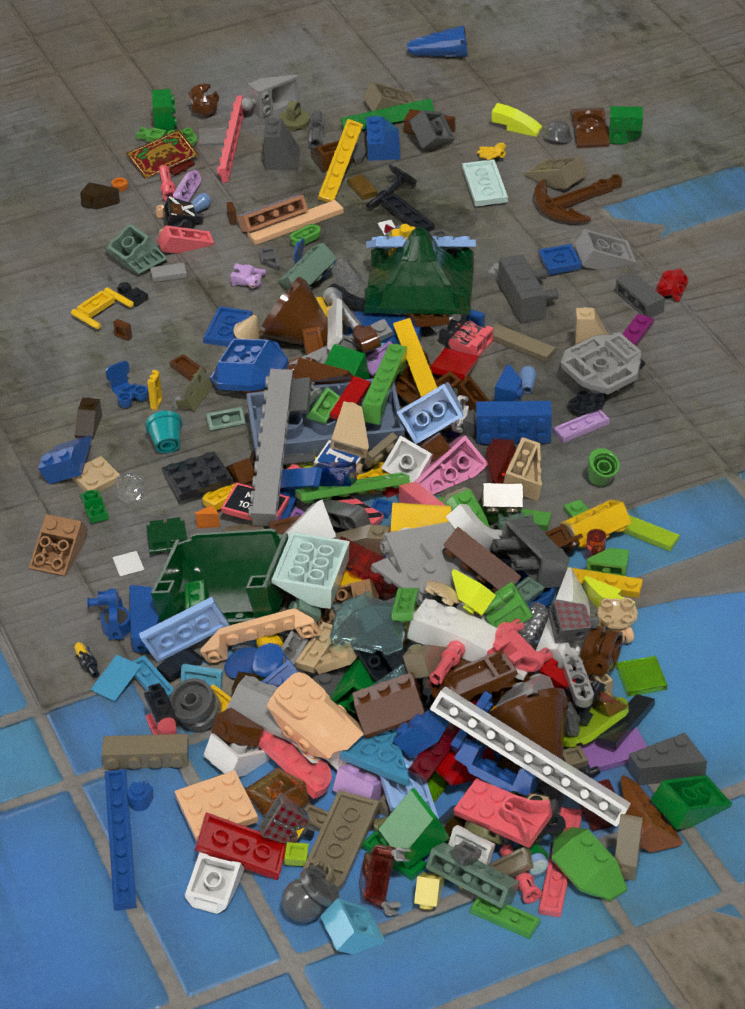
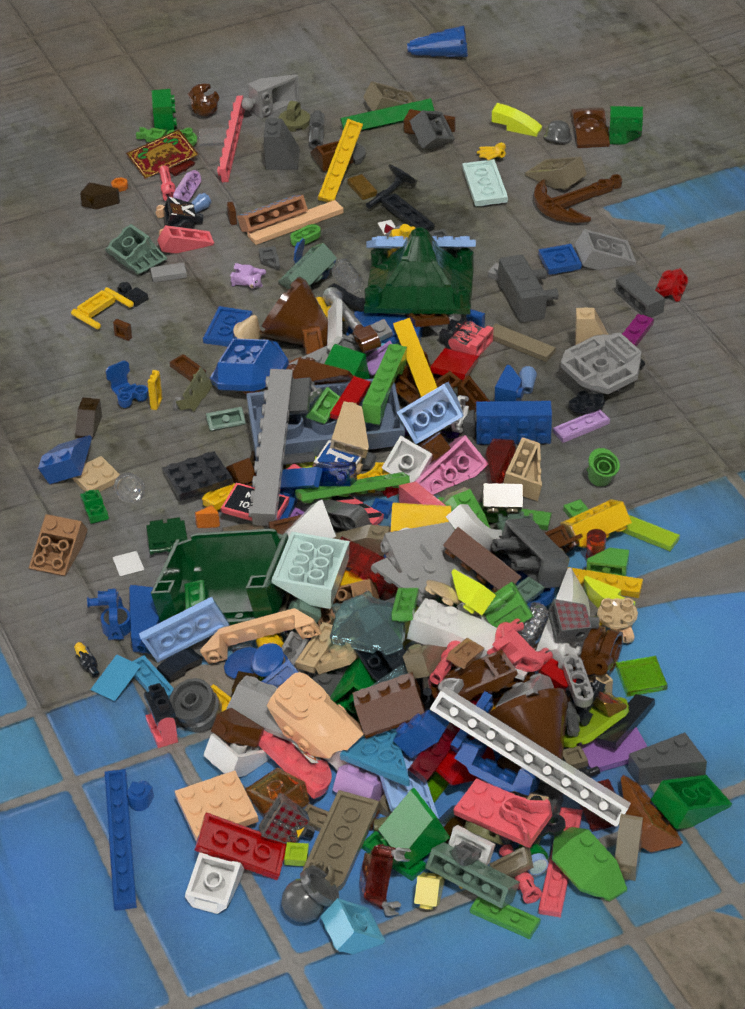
(145, 751): dark tan brick -> none
(165, 430): teal piece -> none
(209, 675): medium azure tile -> none
(381, 450): dark tan wing -> none
(382, 139): blue slope -> none
(451, 683): none -> light grey tile
(465, 653): none -> medium nougat plate

